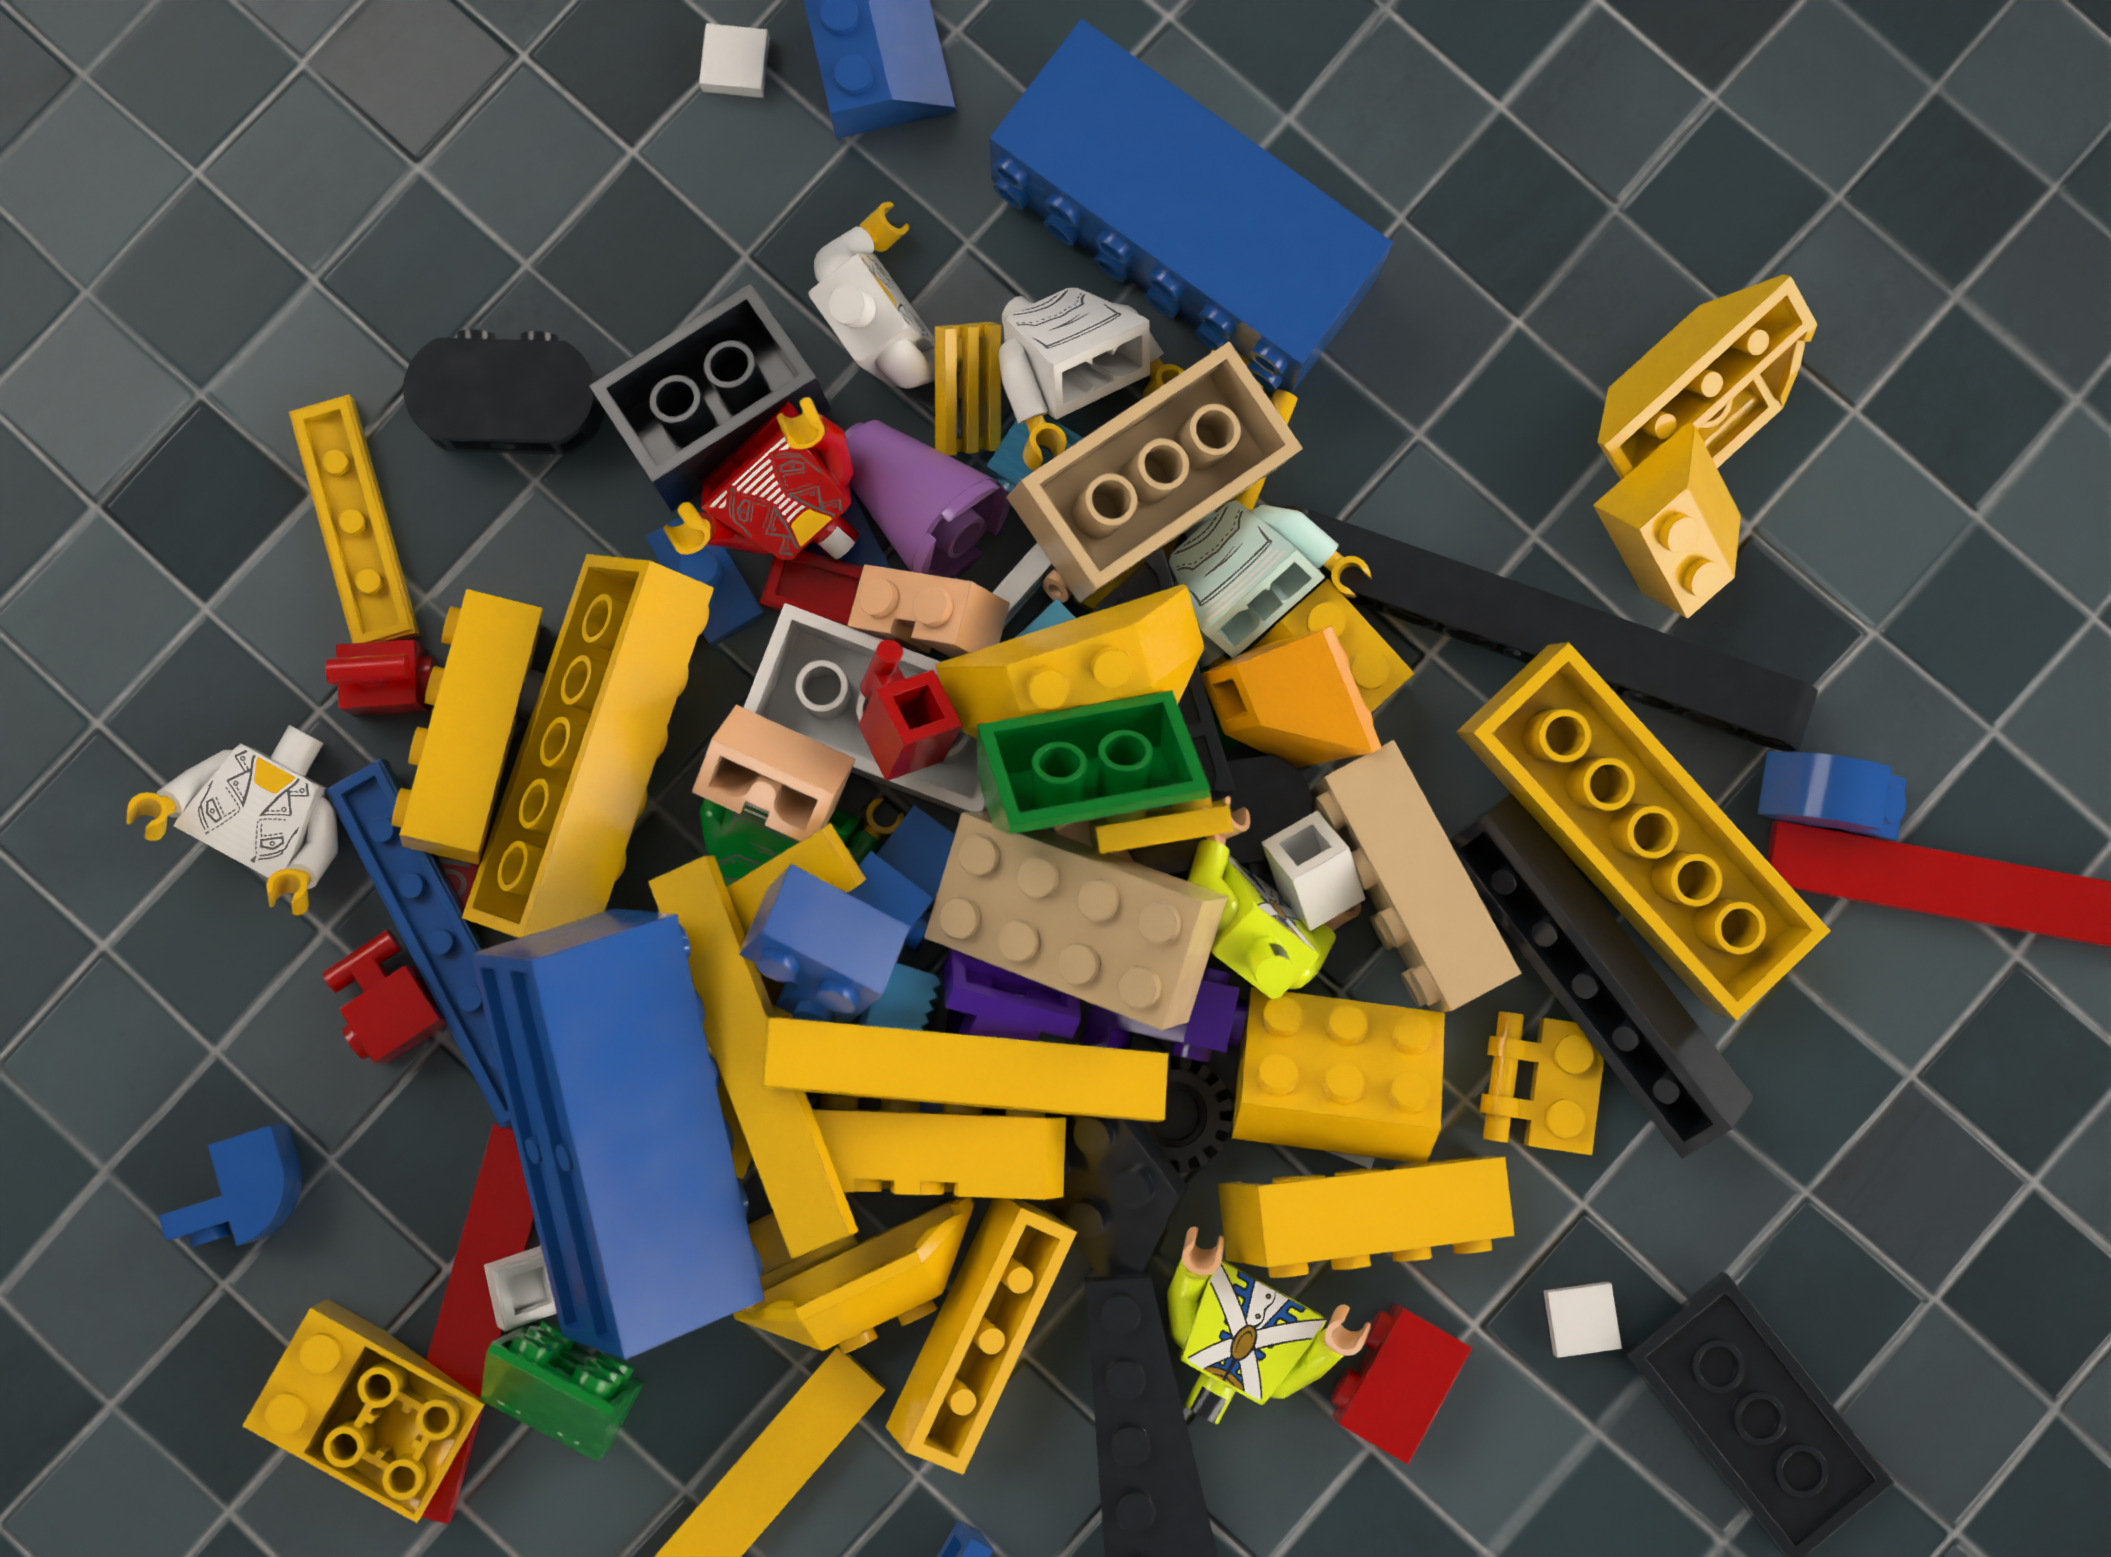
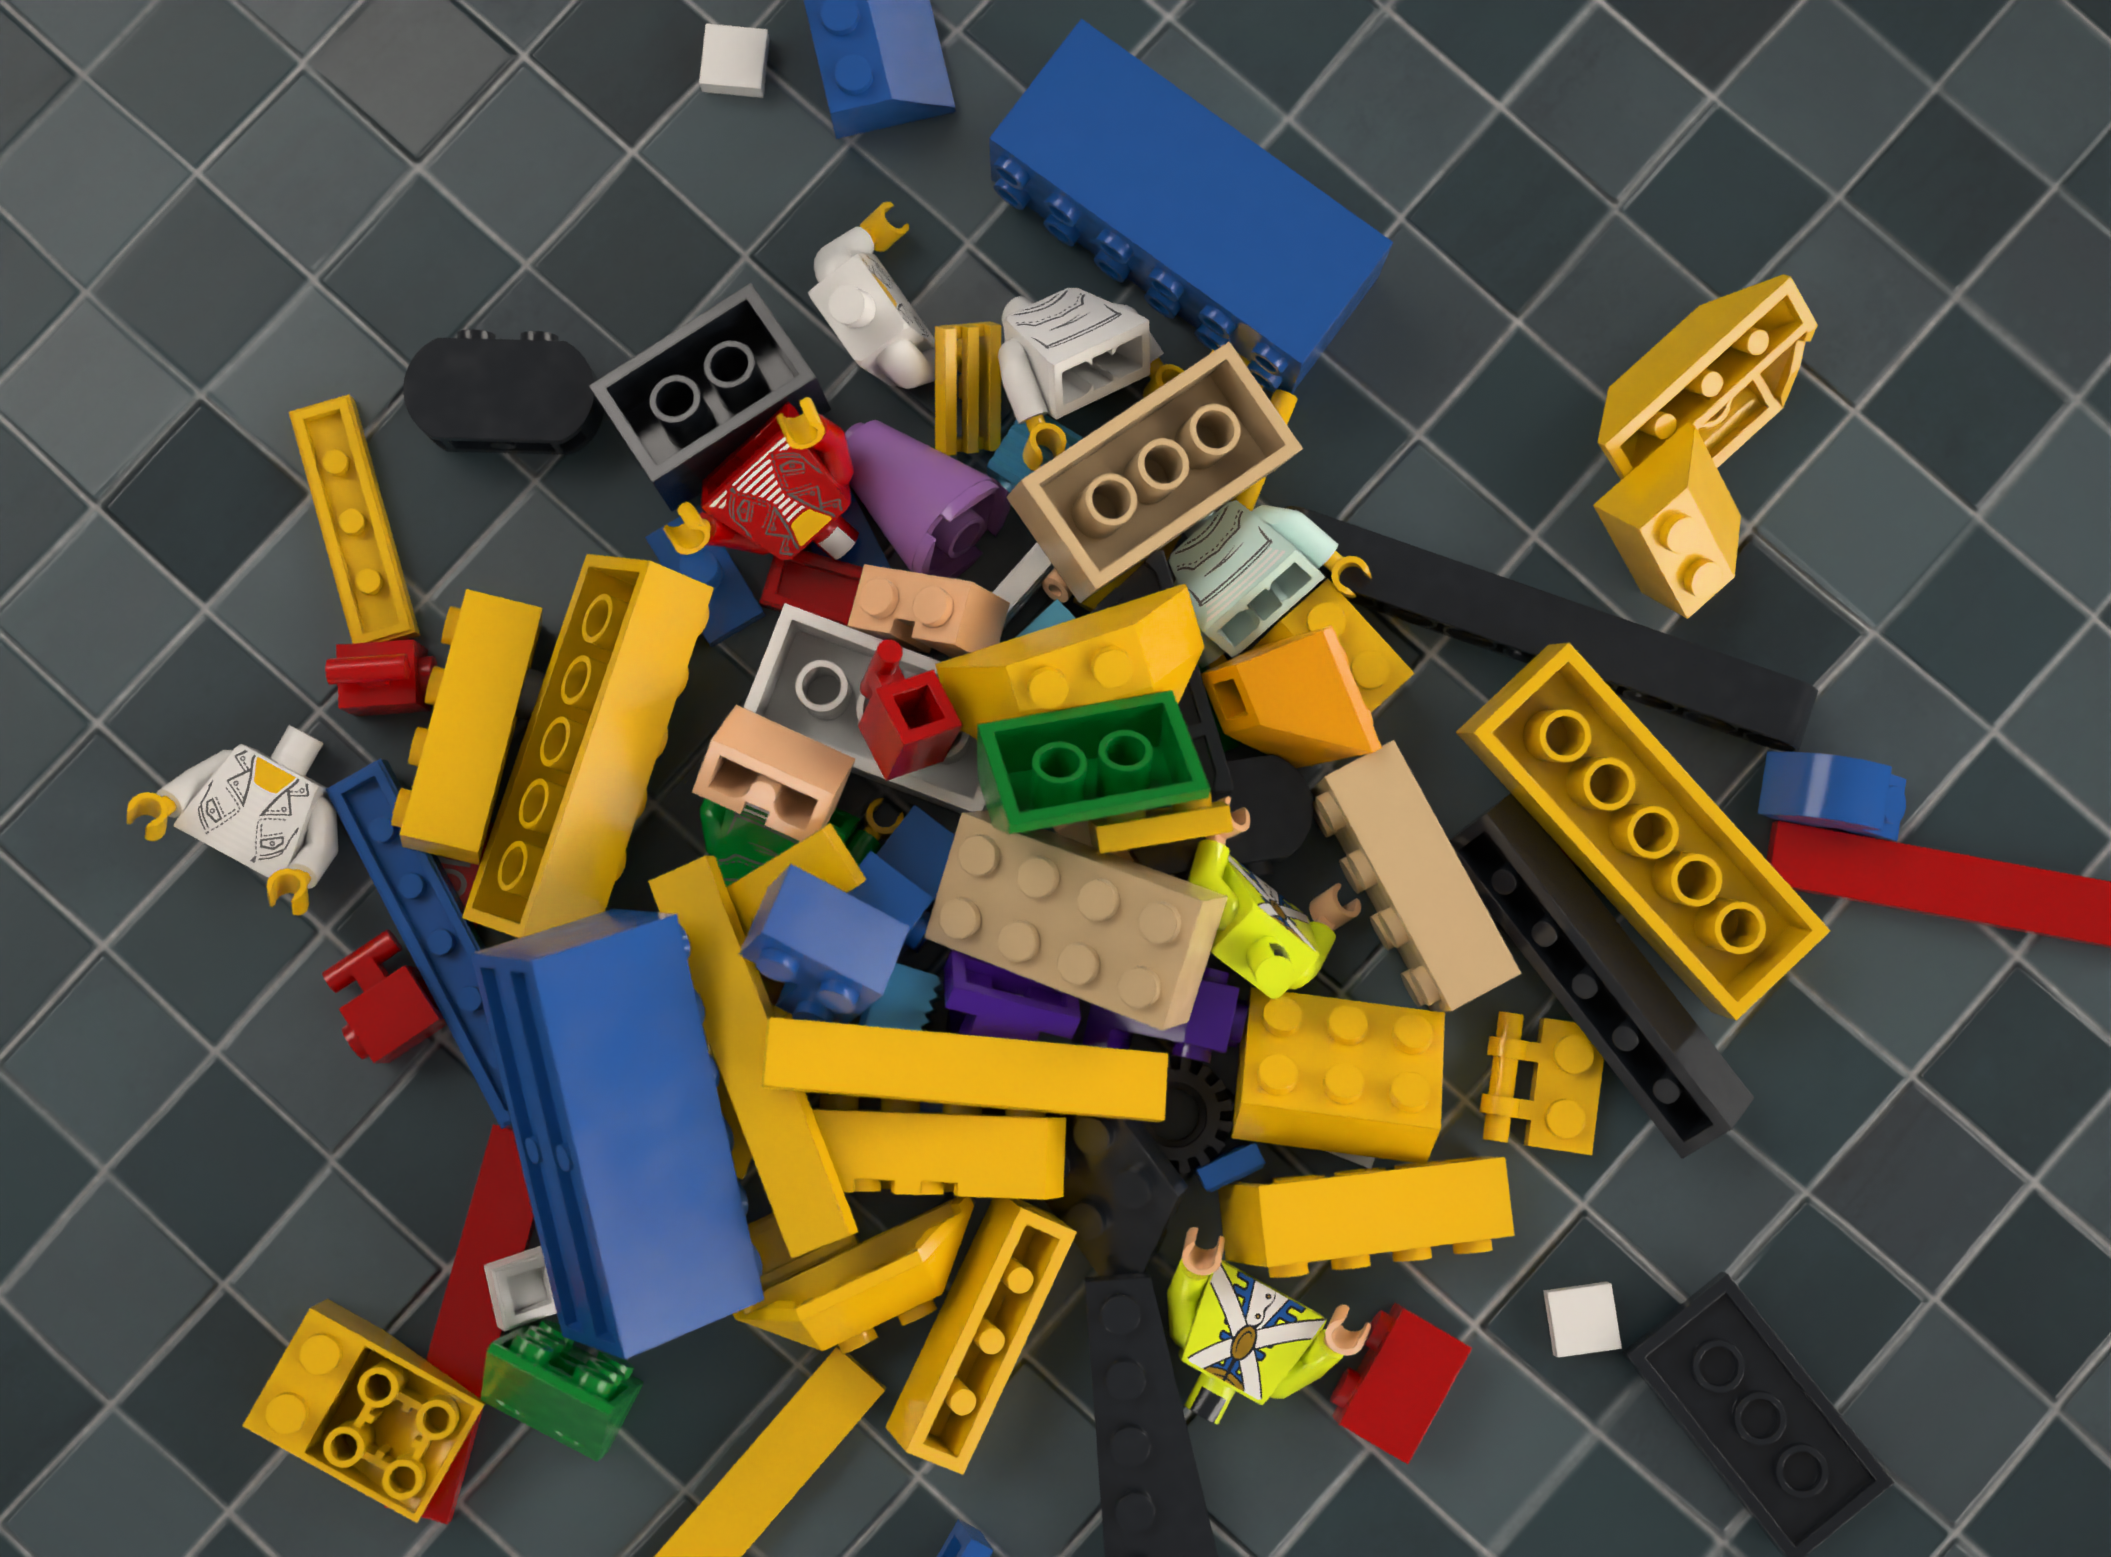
(258, 1189): blue brick -> none
(1230, 1166): none -> blue tile
(1313, 870): white brick -> none

